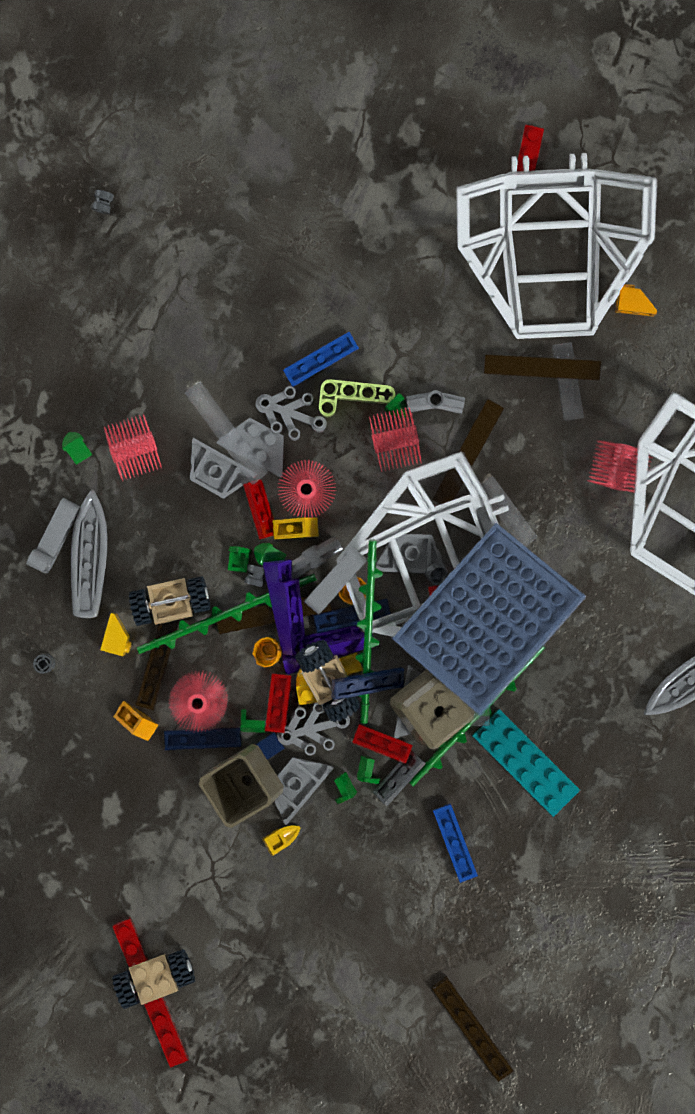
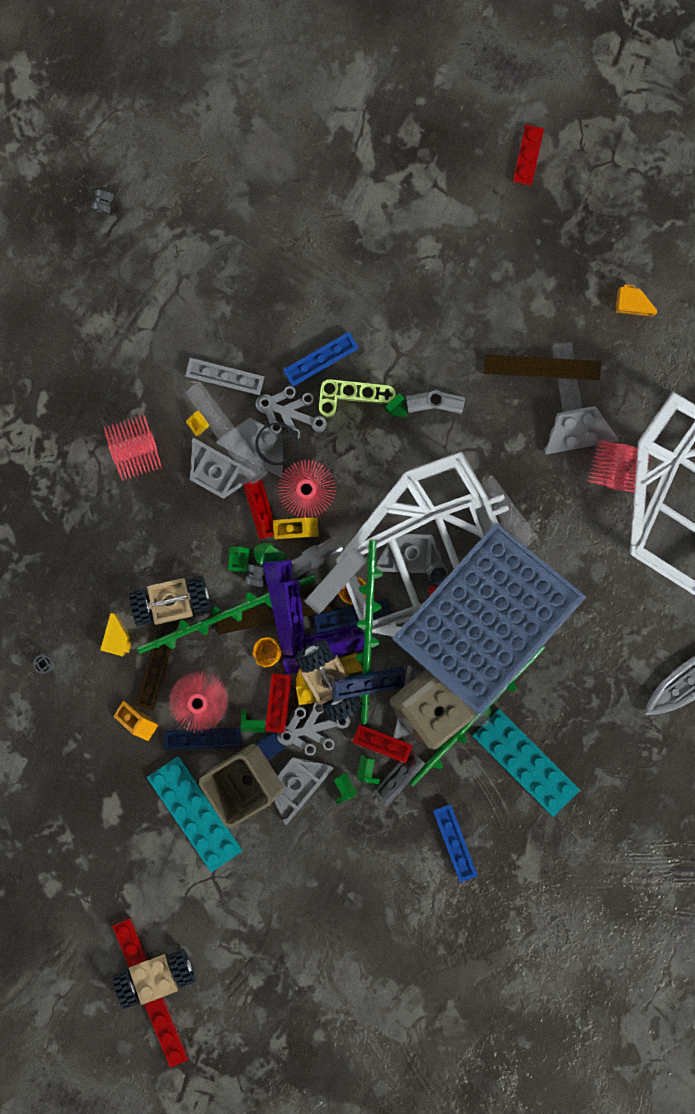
(54, 536): light grey beam -> none
(76, 447): green tile -> none
(88, 557): light grey piece -> none
(194, 813): none -> teal plate
(197, 423): none -> yellow tile
(225, 376): none -> light grey plate
(257, 446): none -> black tyre
(280, 838): yellow plate -> none
(396, 439): coral piece -> none
(470, 448): dark brown tile -> none
(472, 1029): dark brown tile -> none
(560, 182): white windscreen -> none
(579, 430): none -> light grey wing

